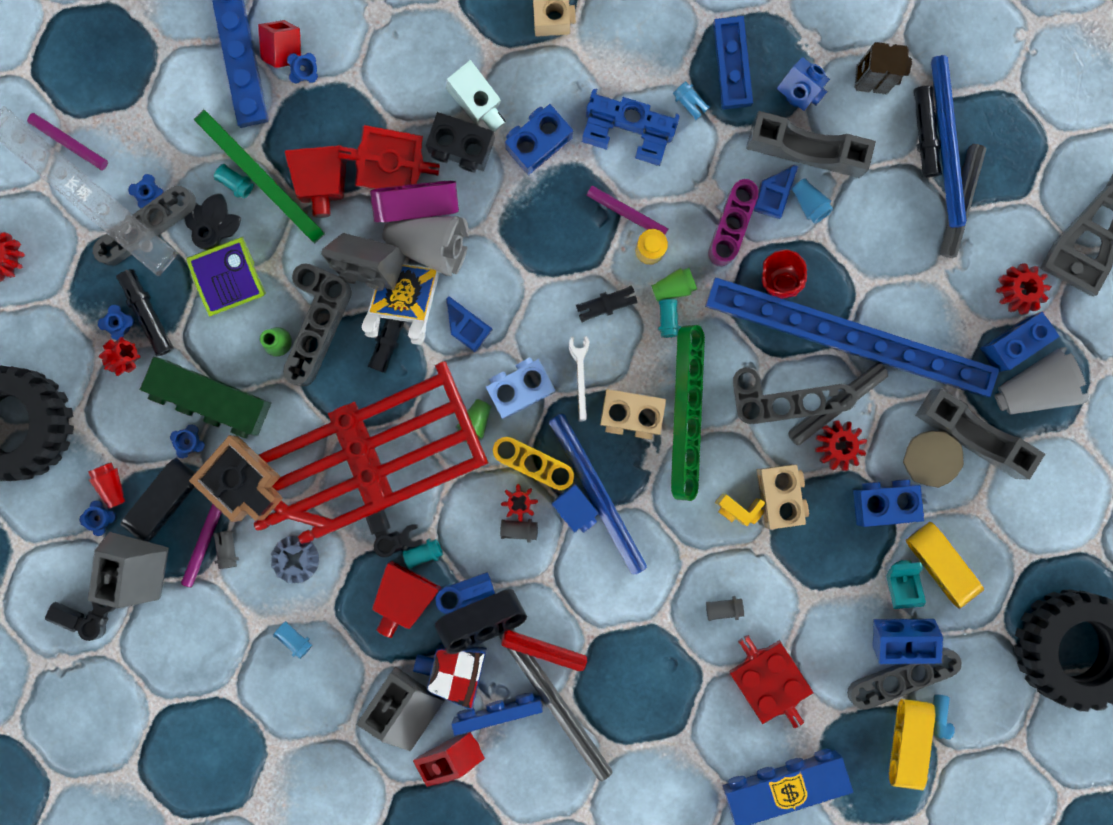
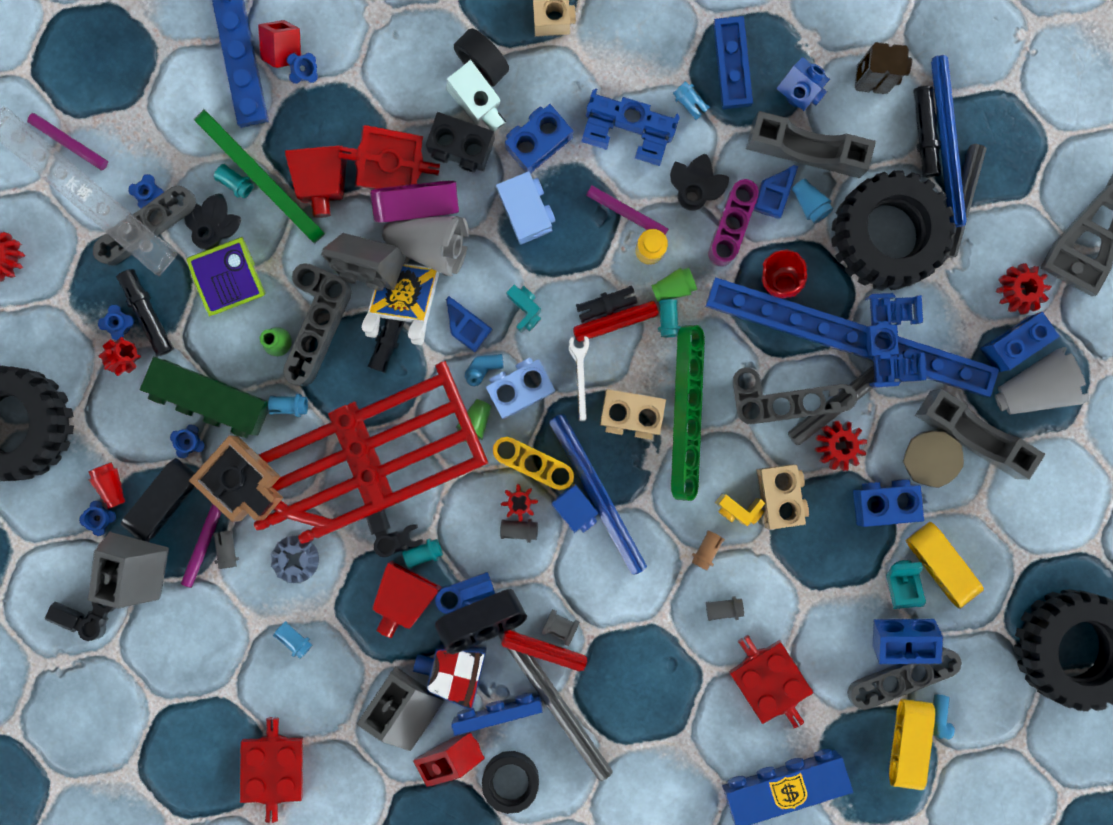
(271, 769): none -> red plate
(288, 405): none -> dark azure pin
(480, 366): none -> dark azure arm
(483, 54): none -> black tyre
(514, 805): none -> black tyre
(524, 300): none -> teal bracket
(525, 208): none -> light blue brick
(560, 627): none -> dark grey bush
(616, 321): none -> red axle
(698, 179): none -> black plate
(707, 550): none -> medium nougat pin
(882, 315): none -> blue piece
(924, 209): none -> black tyre

